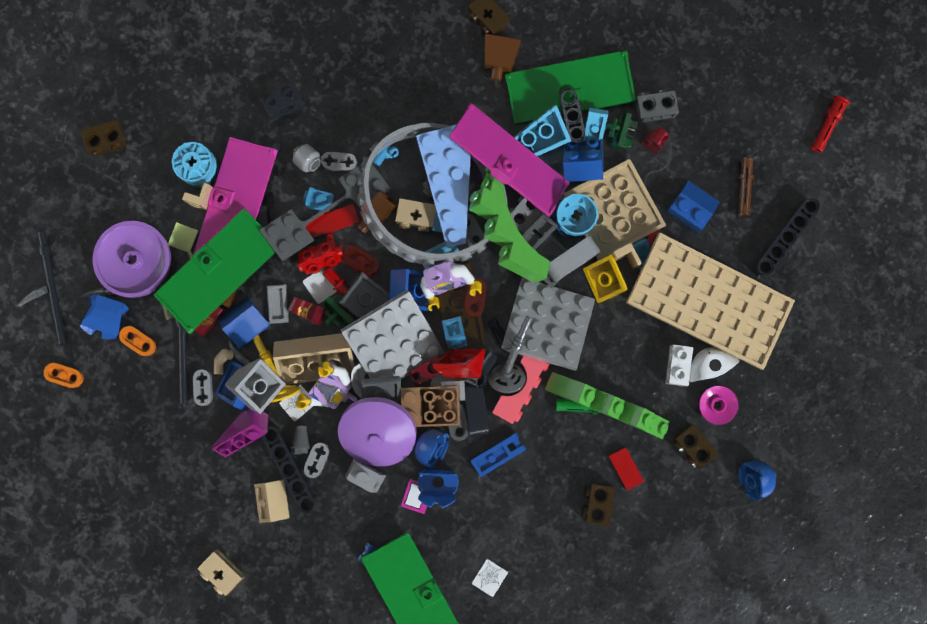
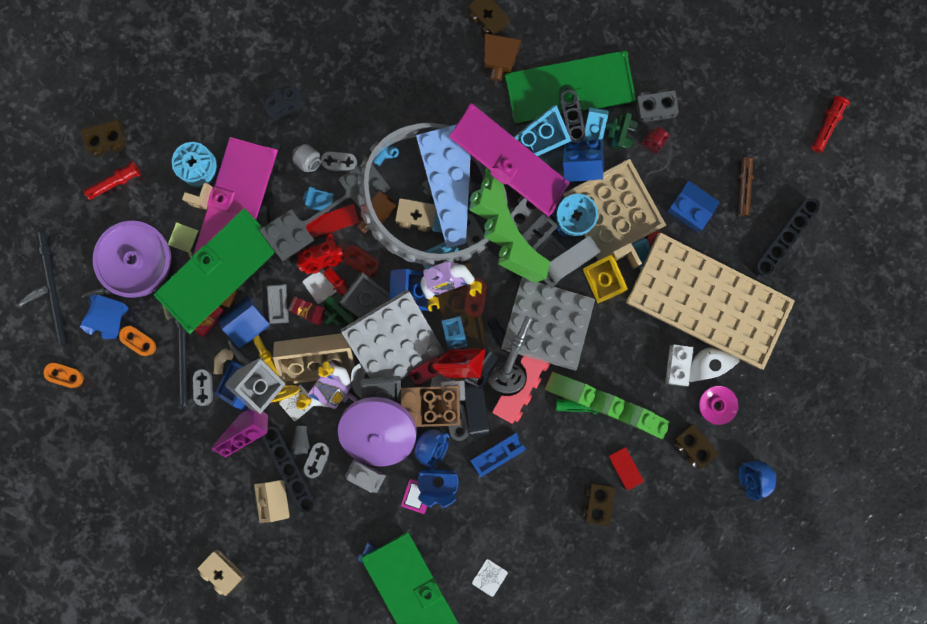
(120, 176): none -> red pin

